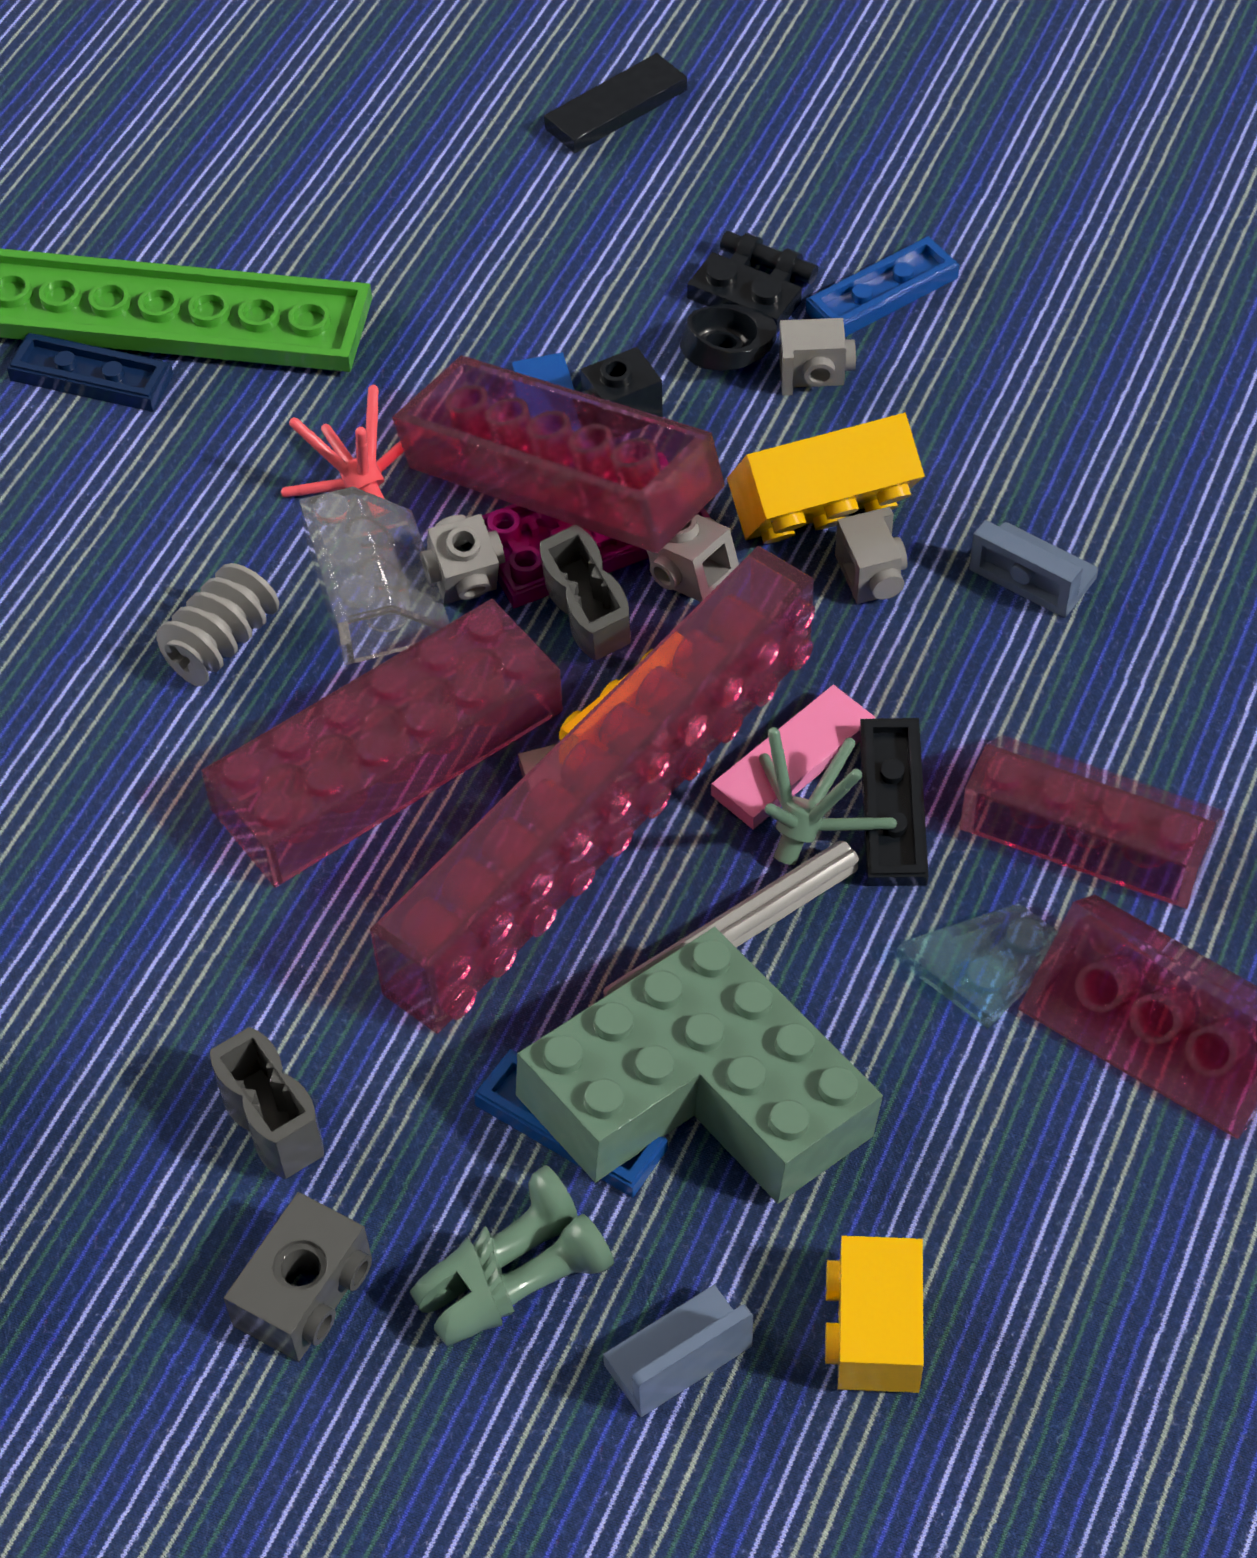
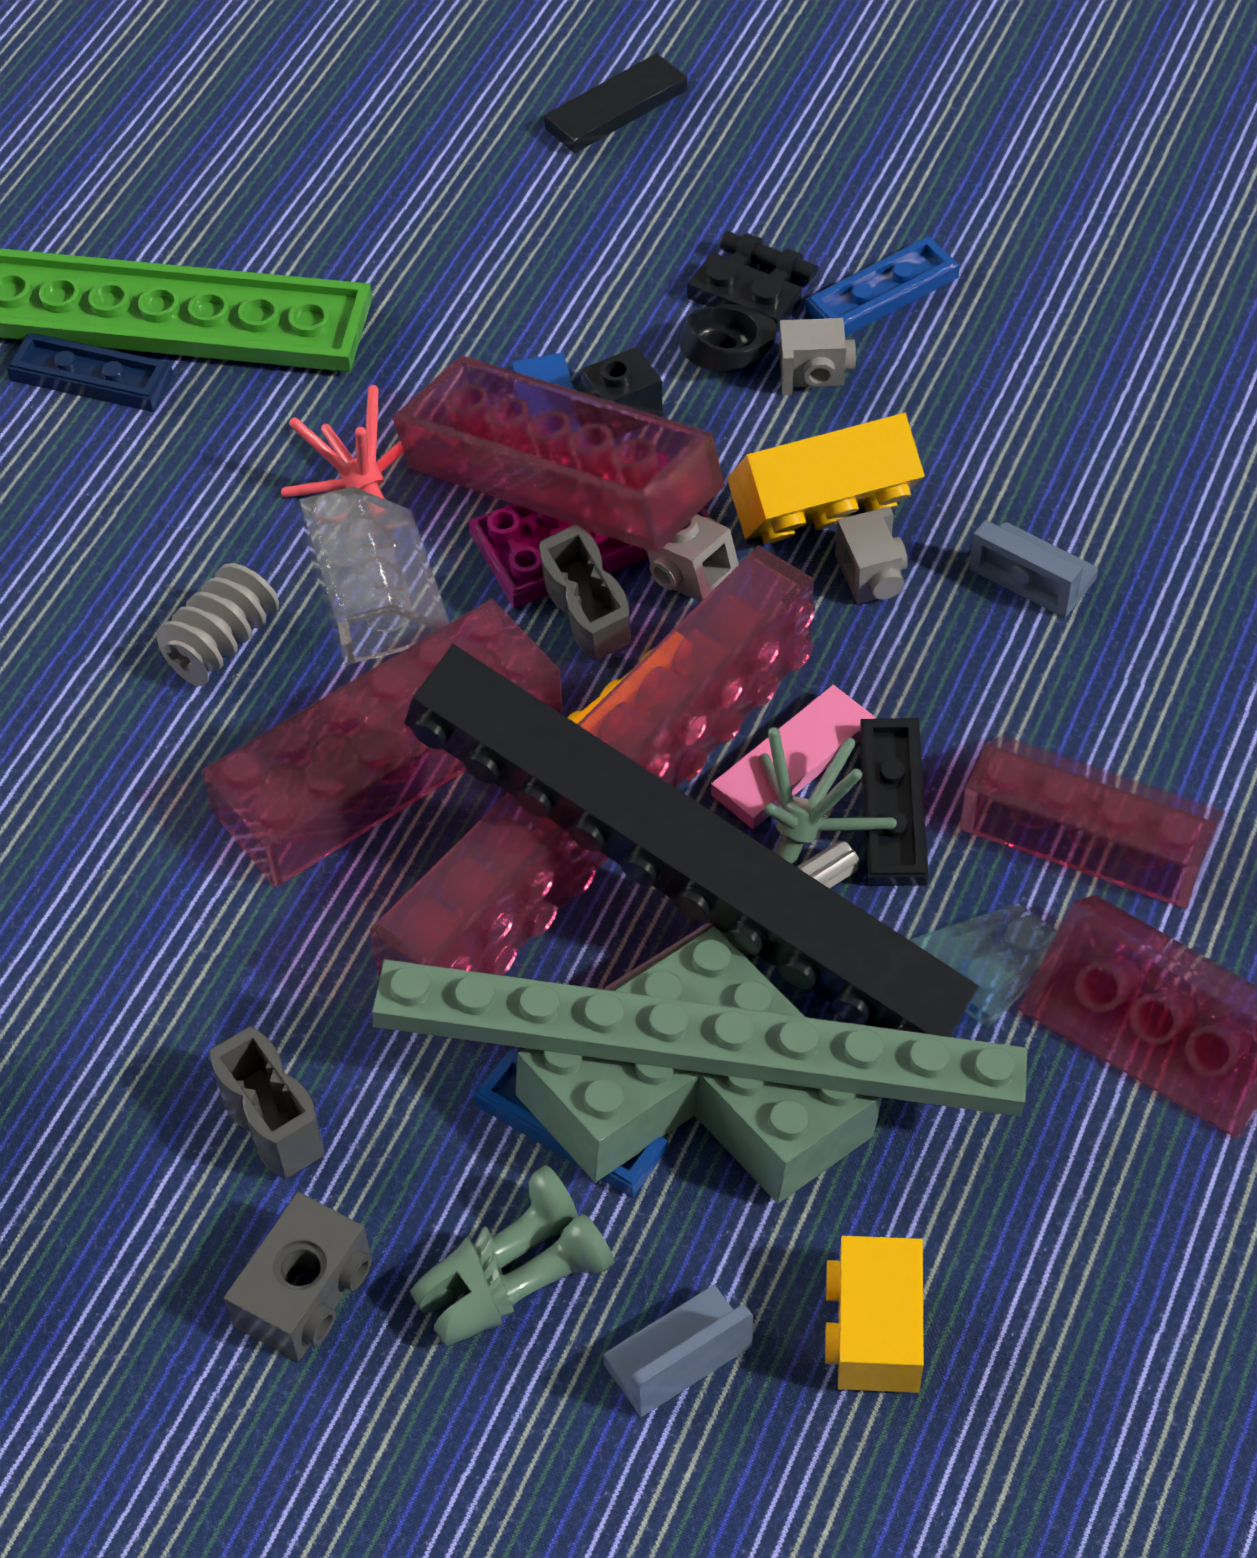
(462, 557): light grey brick -> none
(684, 850): none -> black brick
(701, 1037): none -> sand green plate

